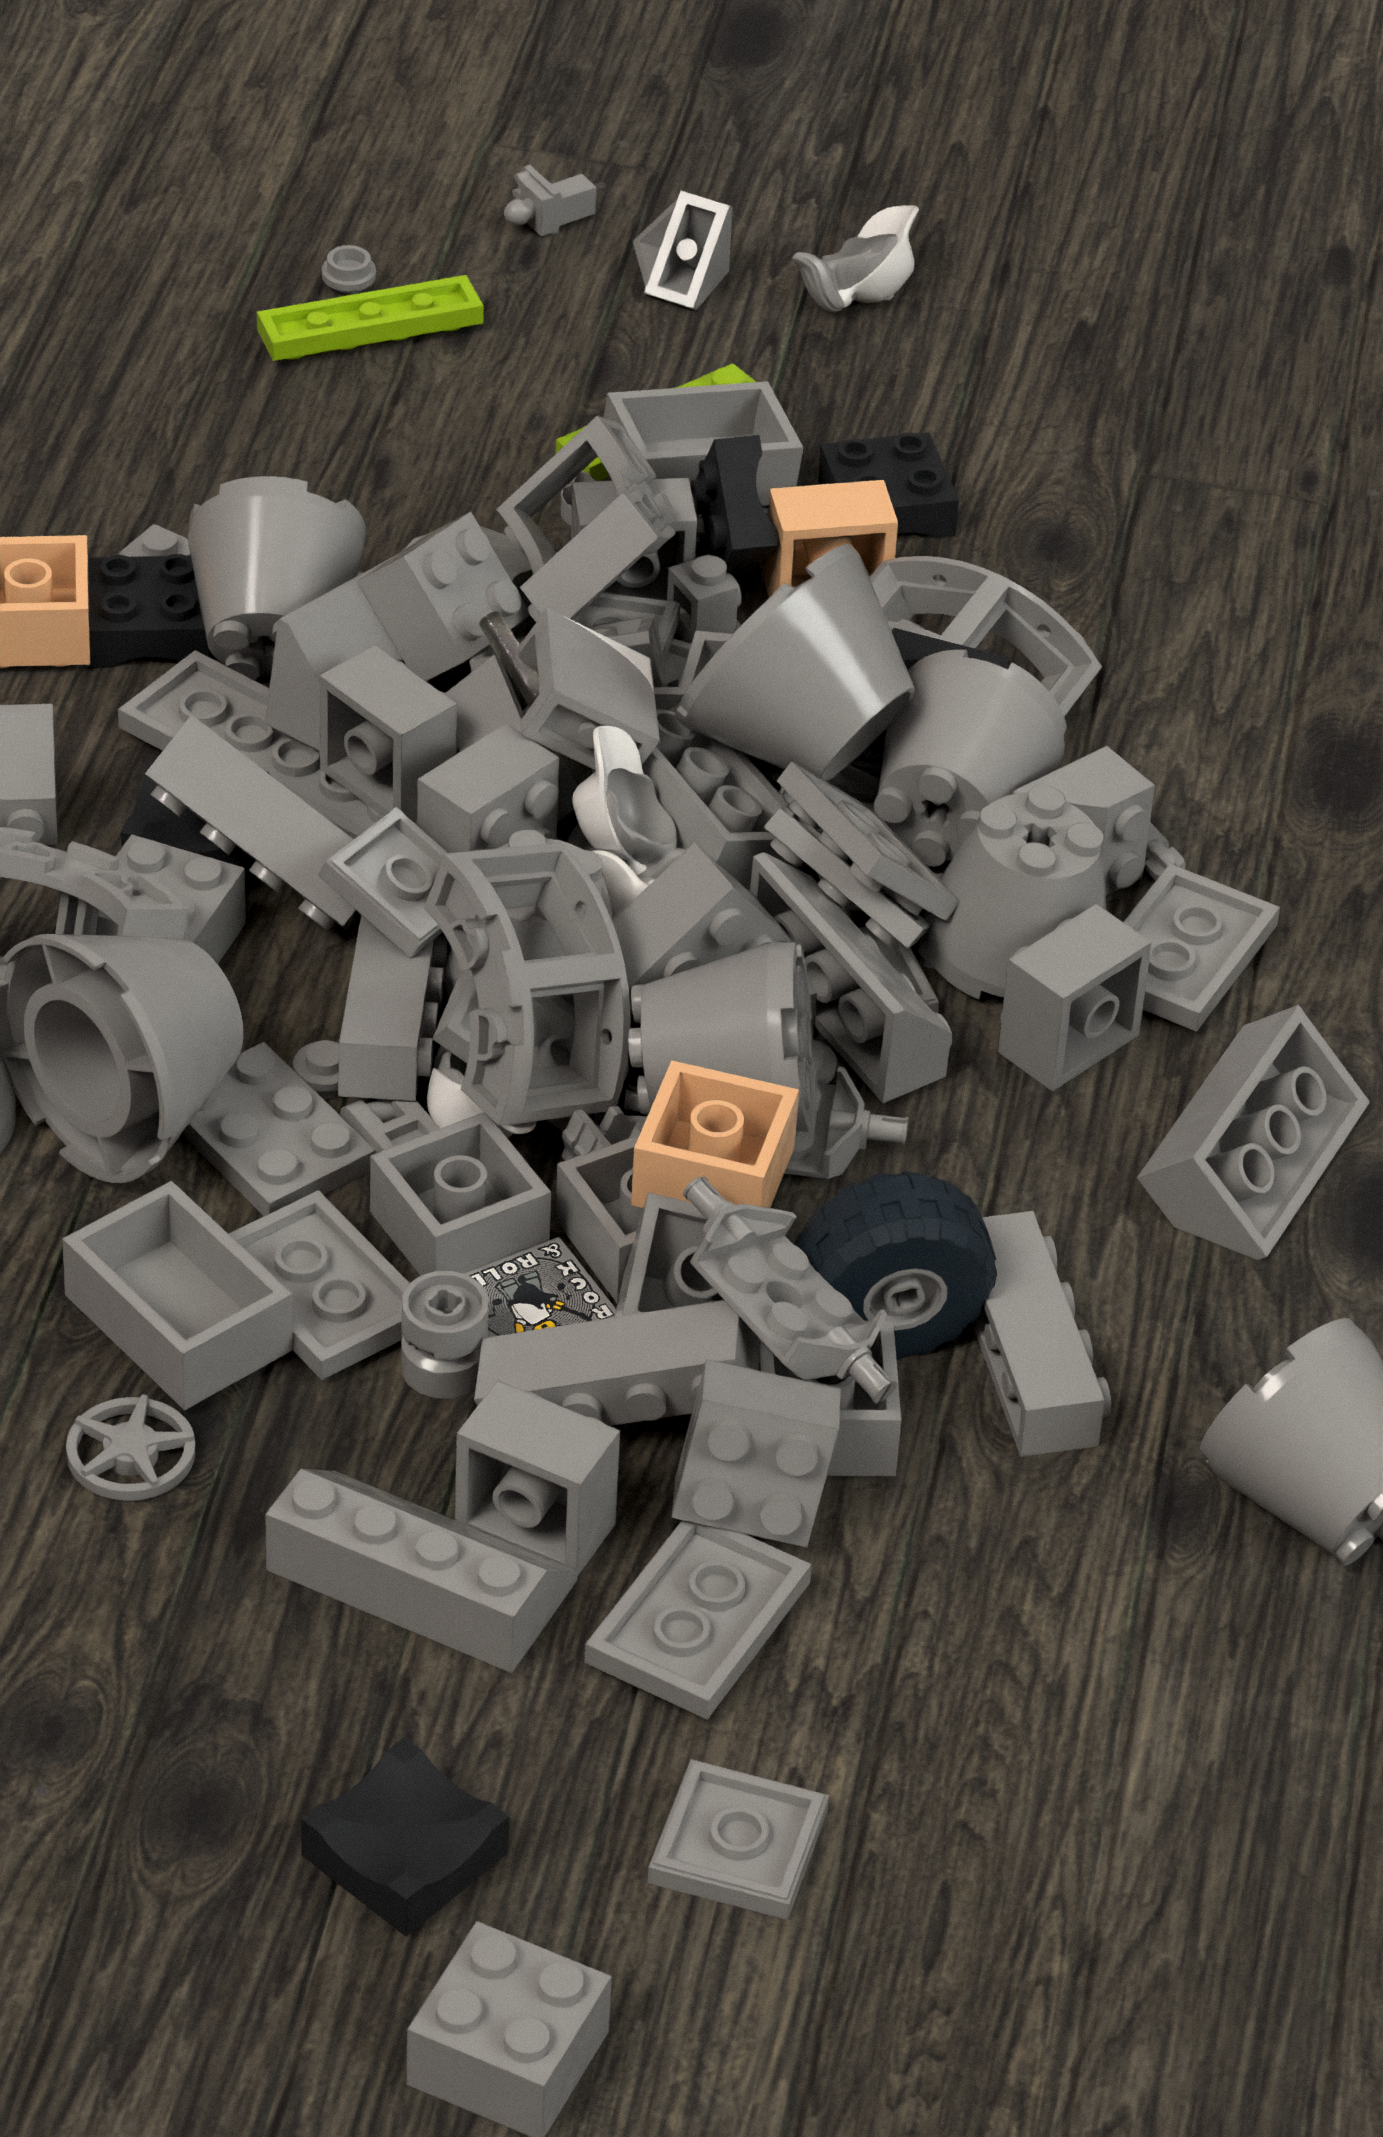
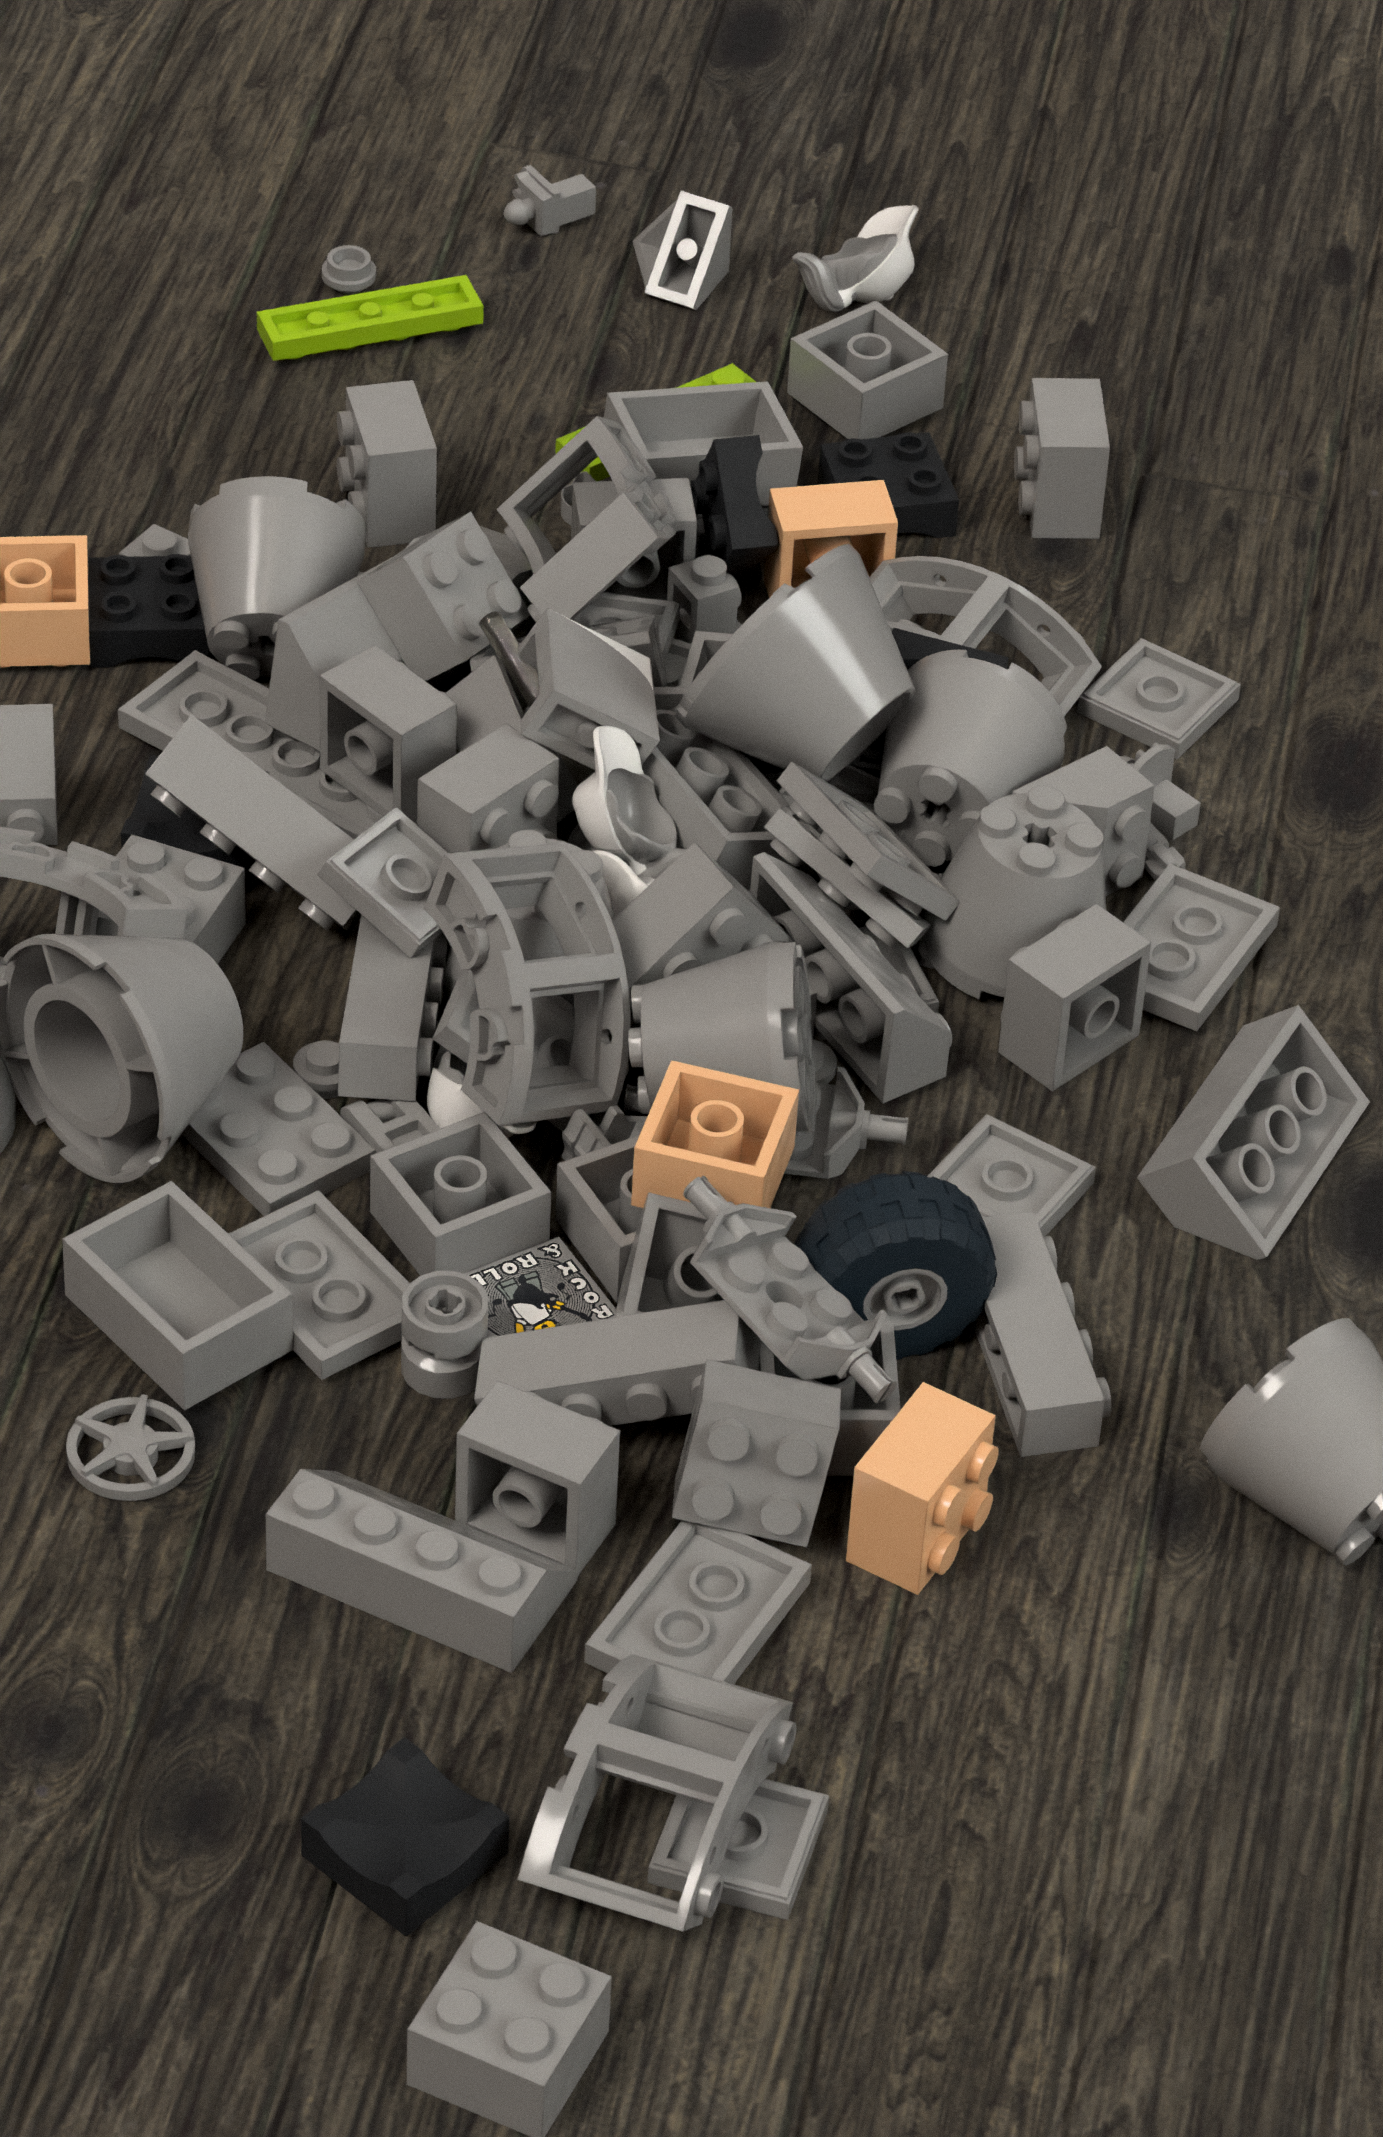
(388, 462): none -> light grey brick
(673, 1736): none -> light grey window
(867, 372): none -> light grey brick
(921, 1489): none -> light nougat brick
(1015, 1173): none -> light grey tile
(1063, 458): none -> light grey brick
(1158, 697): none -> light grey tile
(1172, 808): none -> light grey piece

